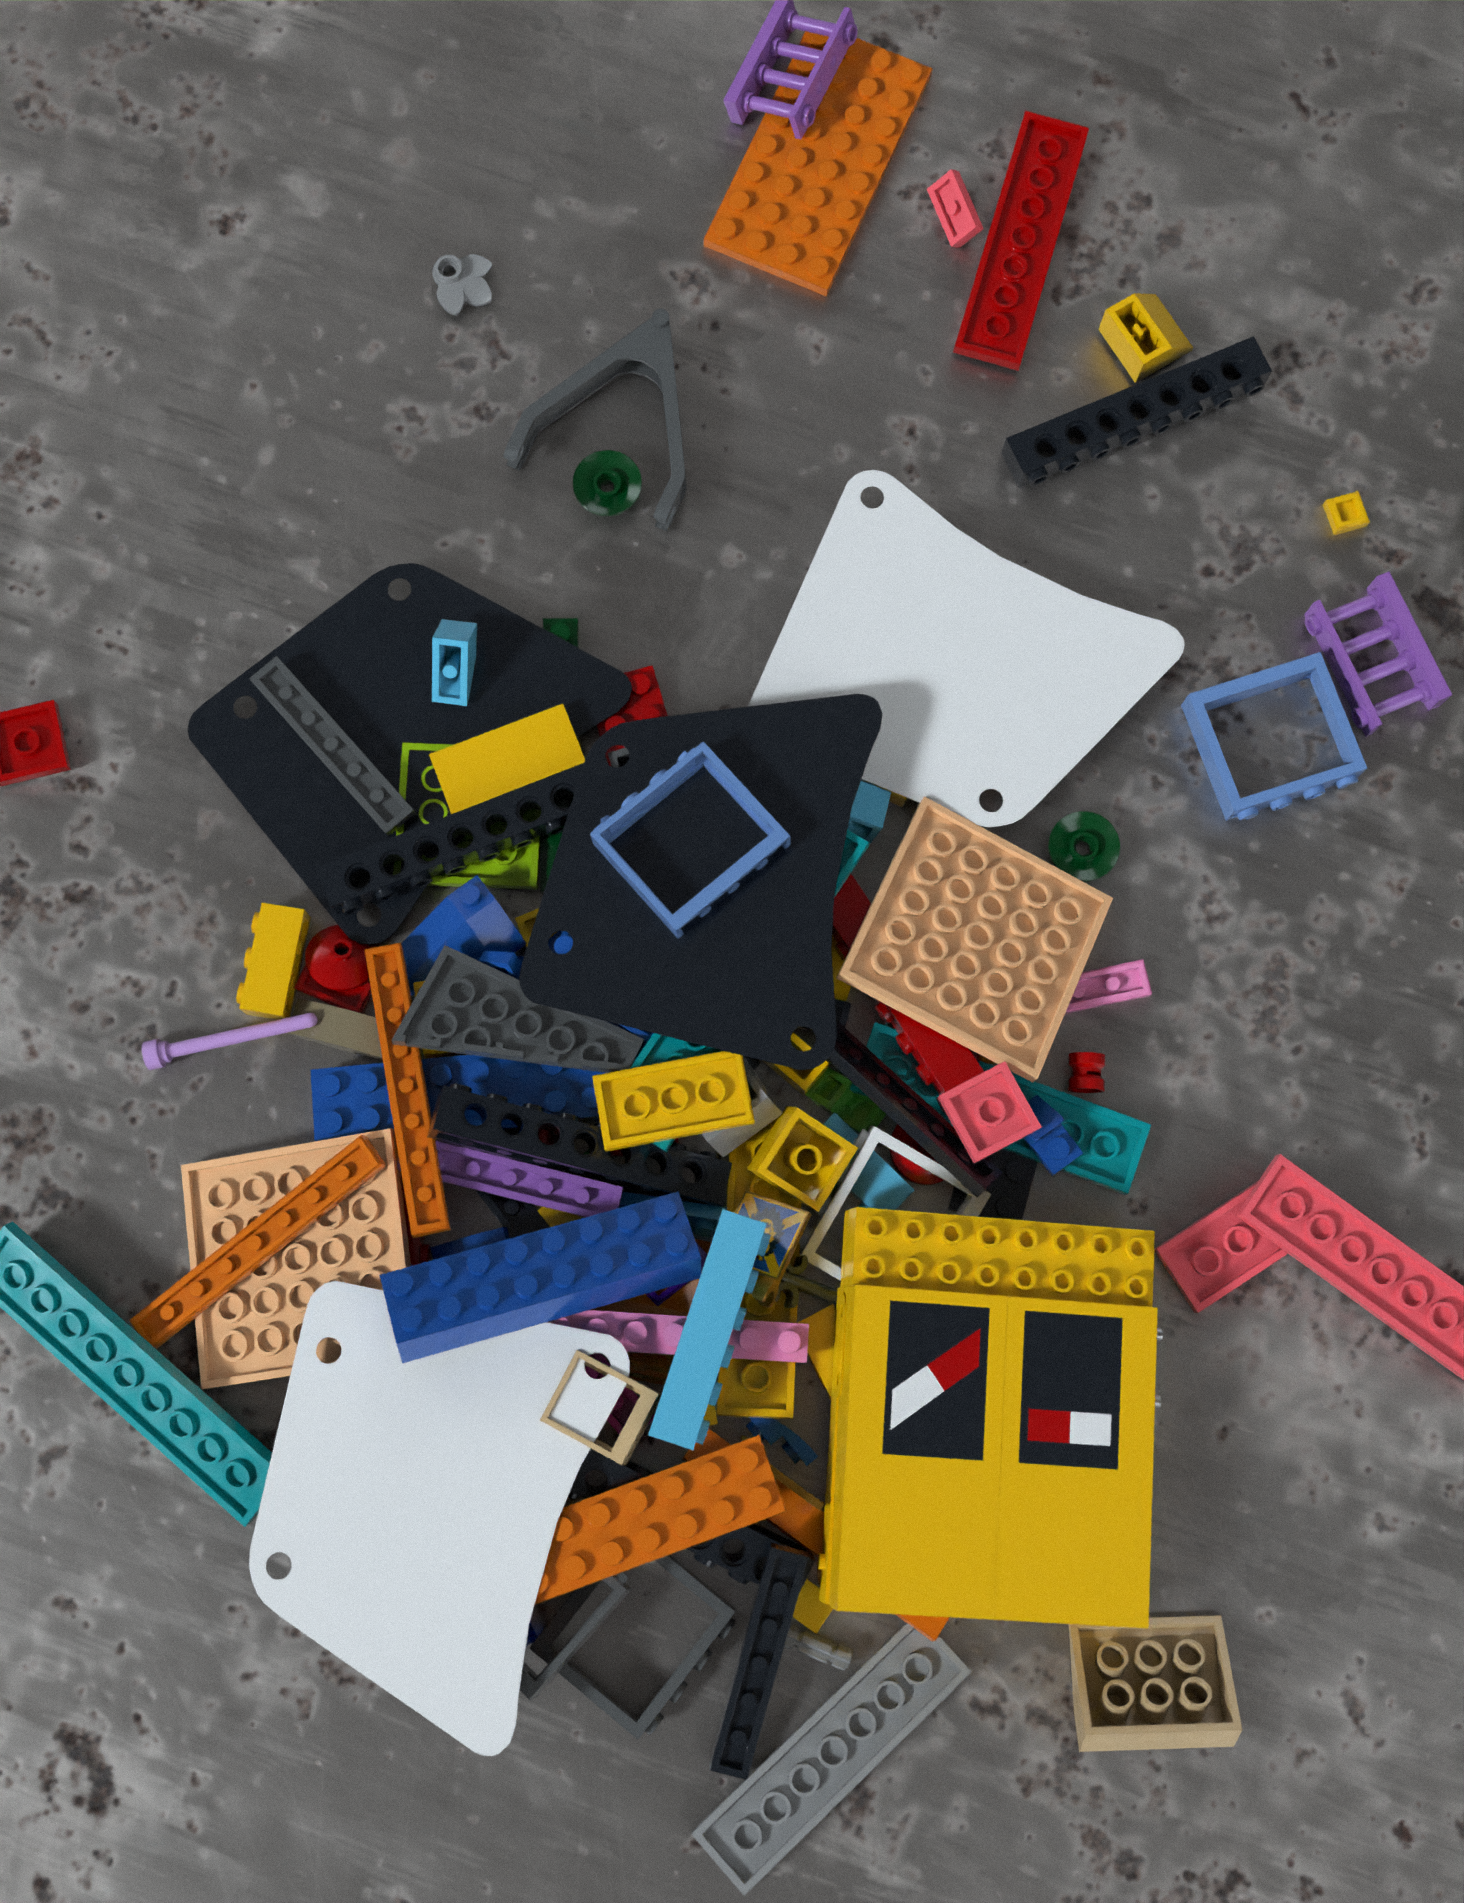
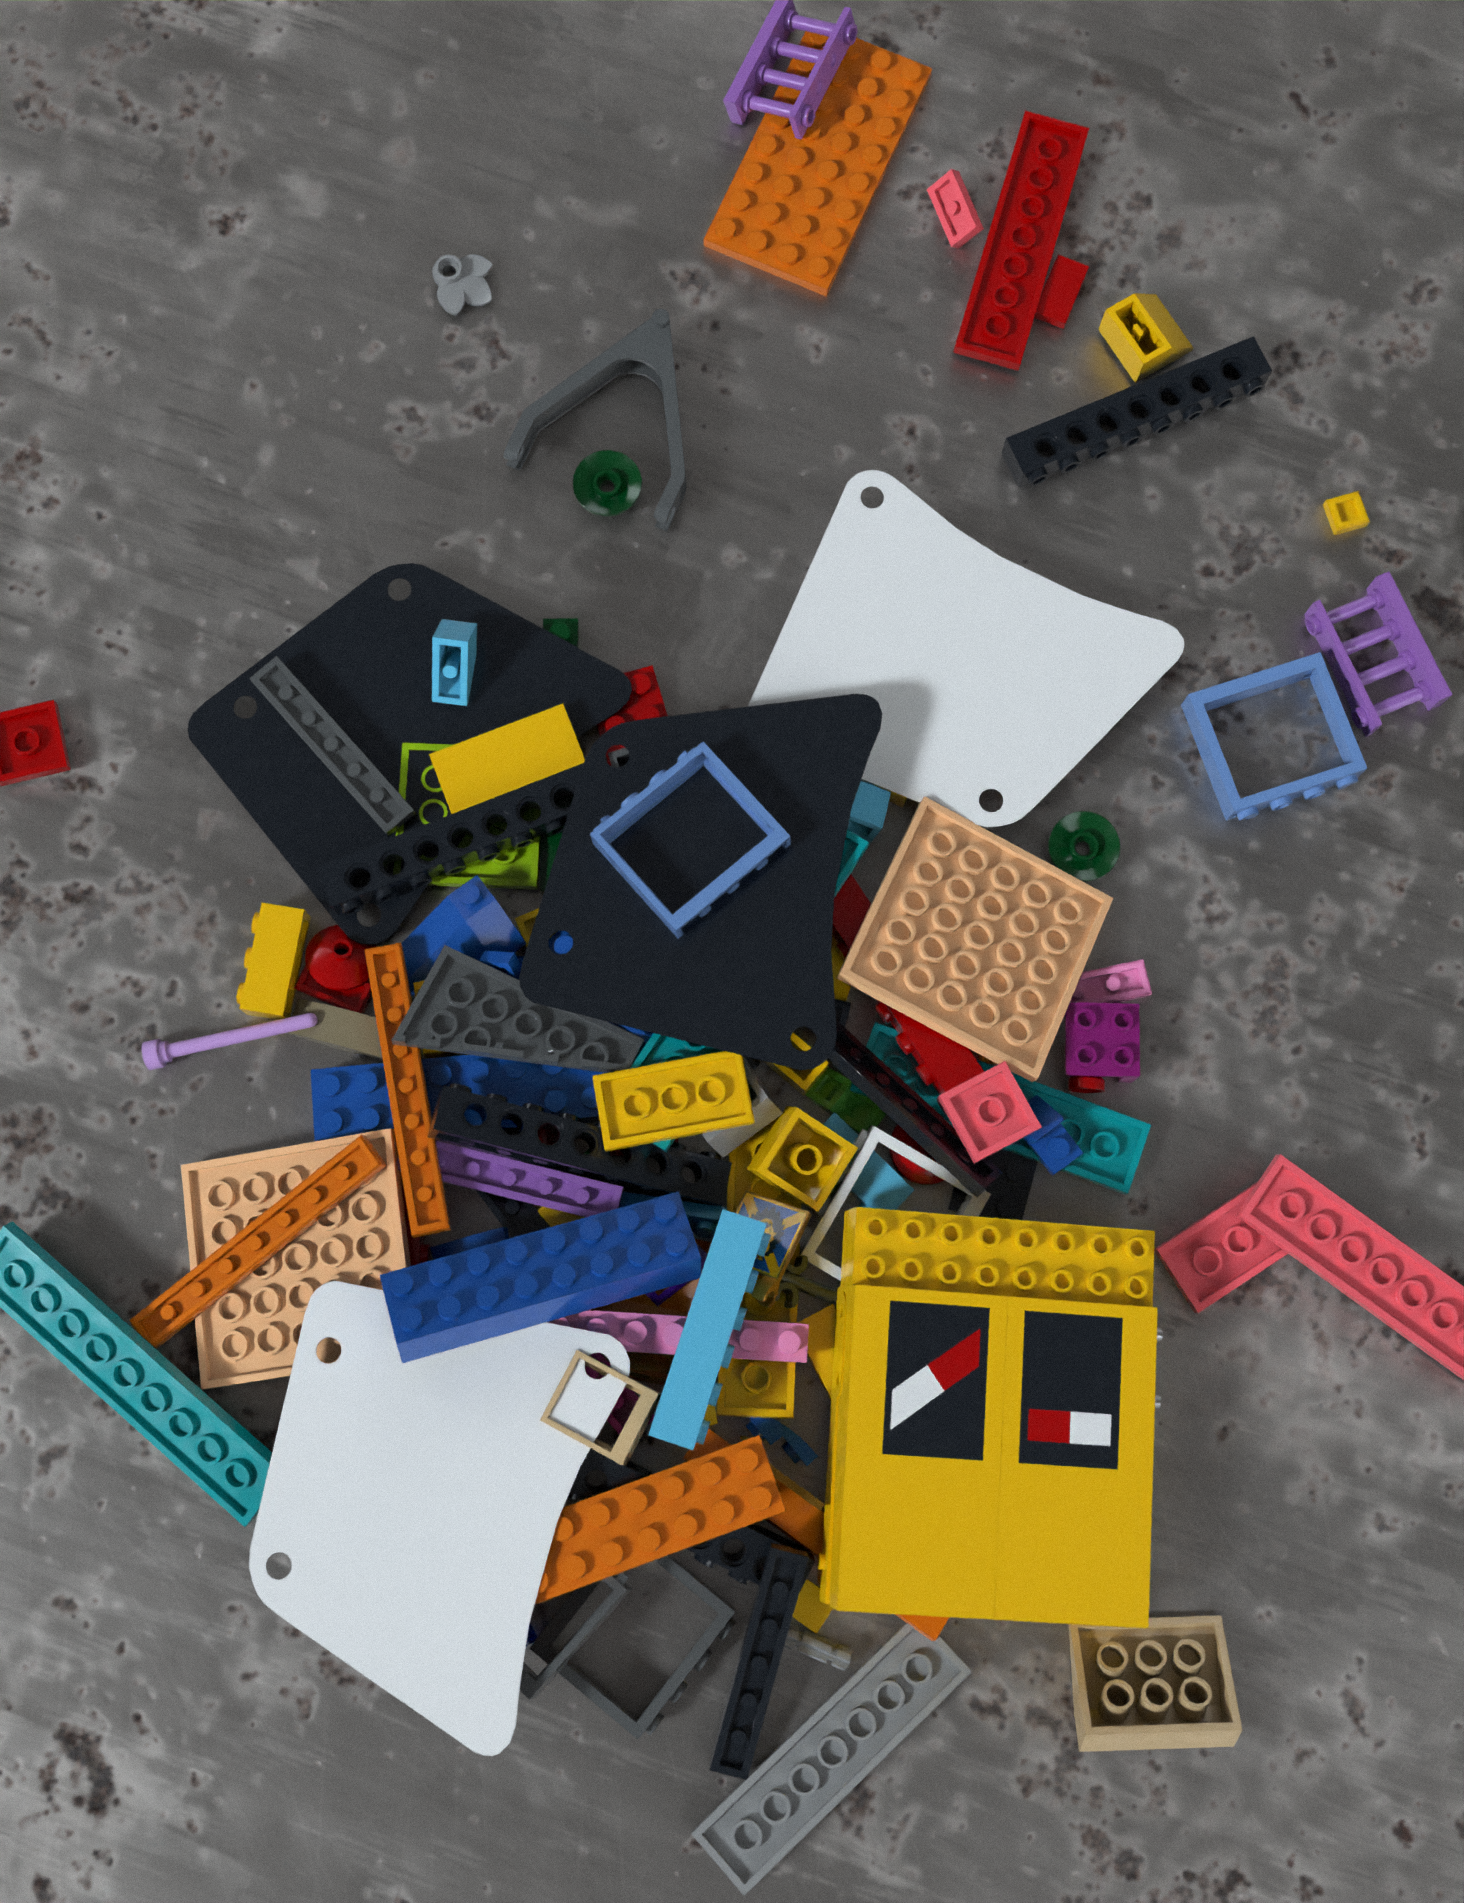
(1061, 291): none -> red tile
(1103, 1040): none -> magenta bracket

